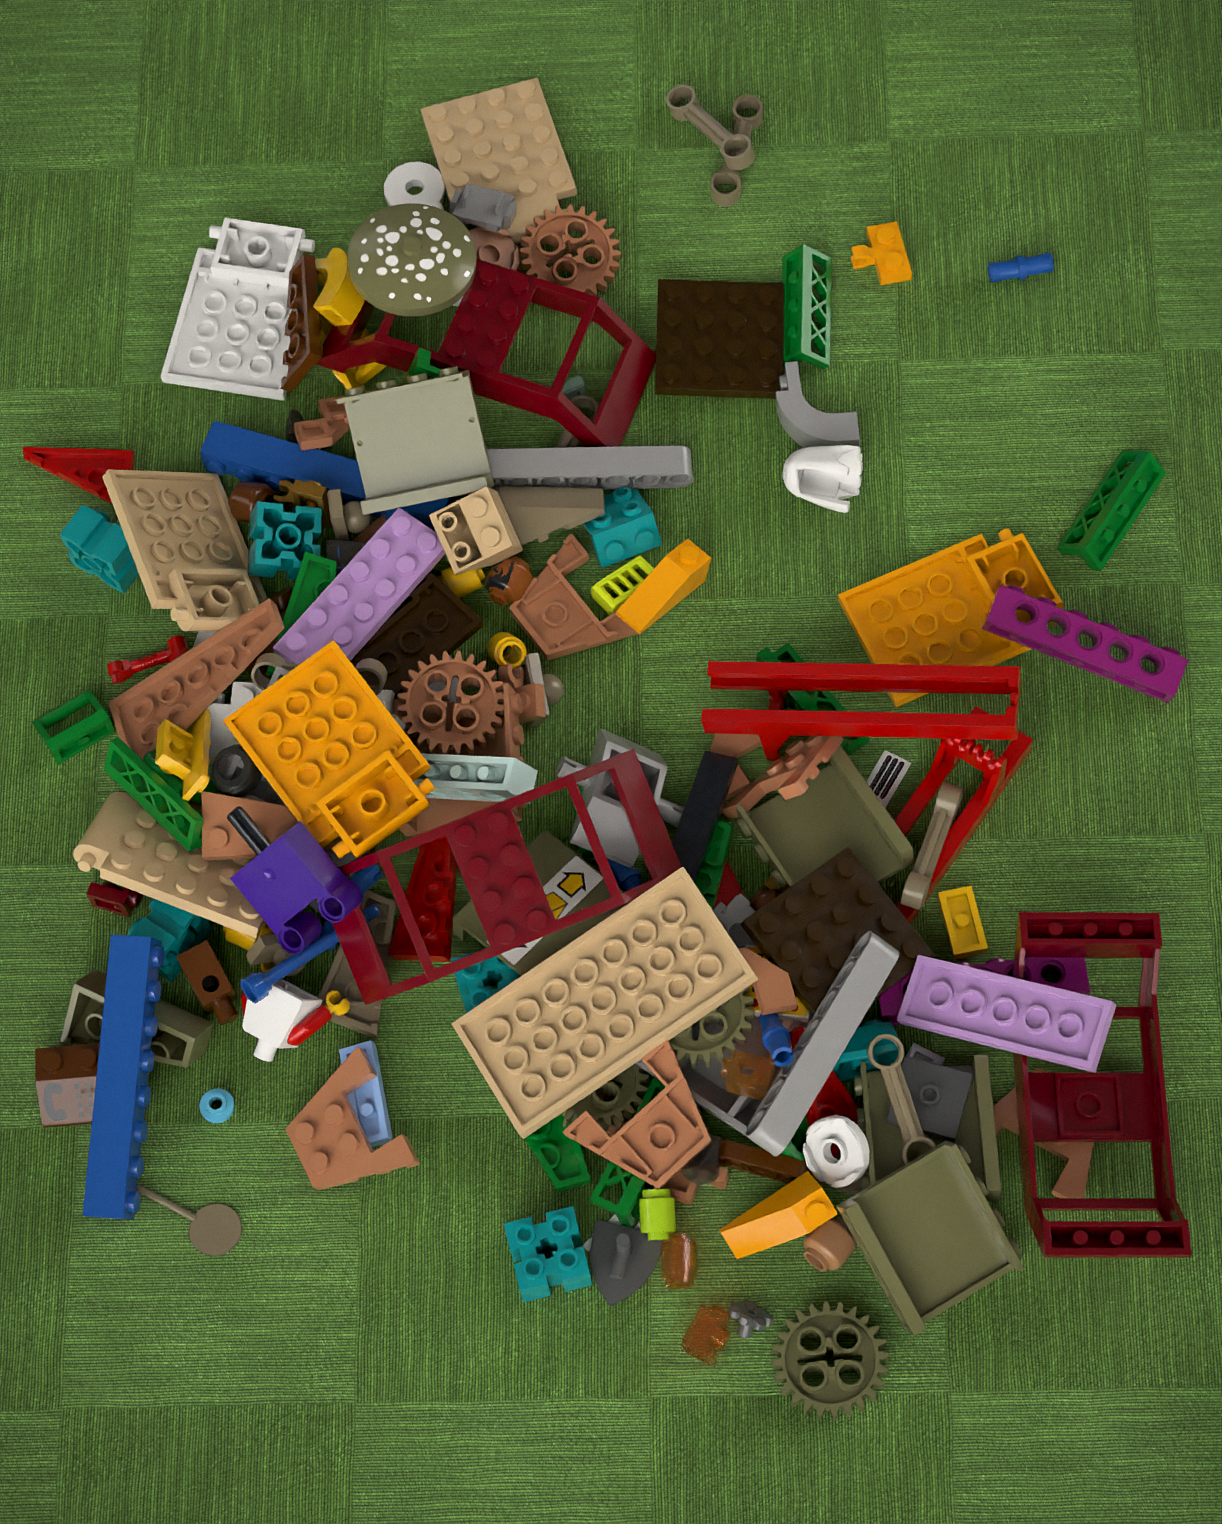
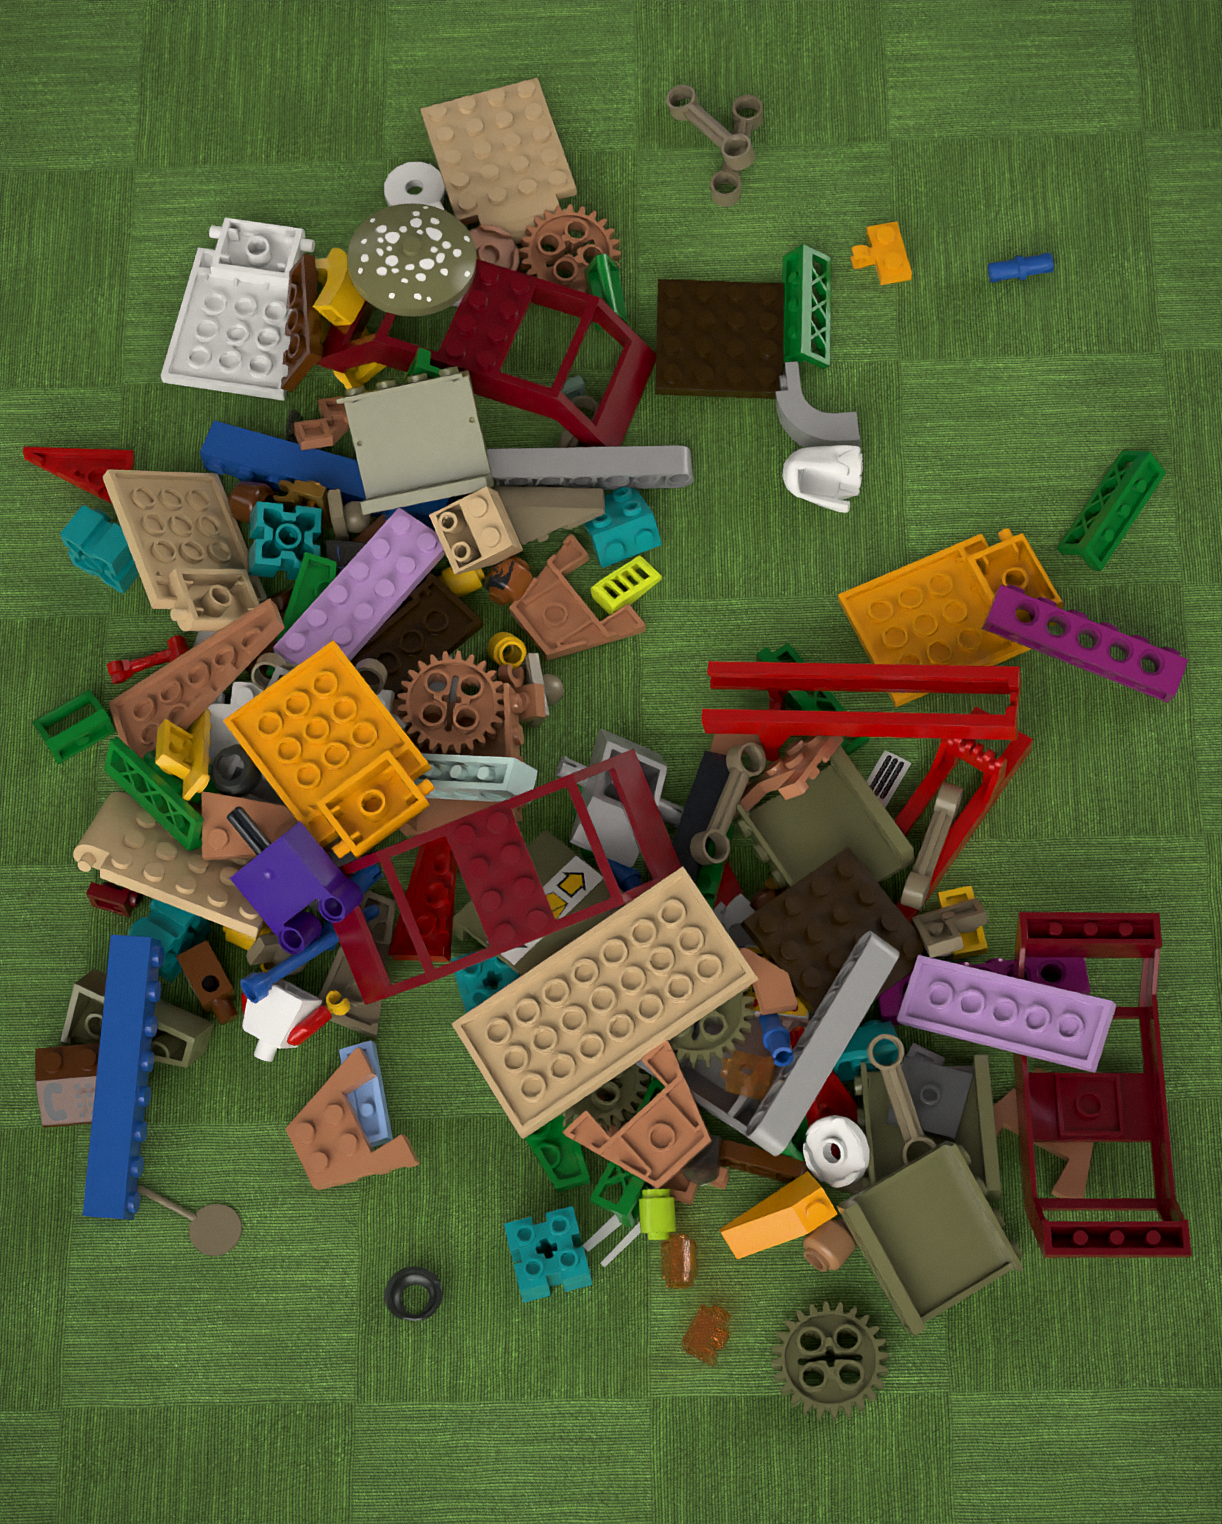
(217, 1115): medium azure plate -> none
(408, 1277): none -> pearl dark grey piece
(483, 207): light grey piece -> none
(604, 282): none -> green tile
(621, 1260): dark grey shield -> none
(665, 586): light orange slope -> none
(727, 803): none -> dark tan piece
(749, 1317): dark grey plant -> none
(941, 927): none -> dark tan plate

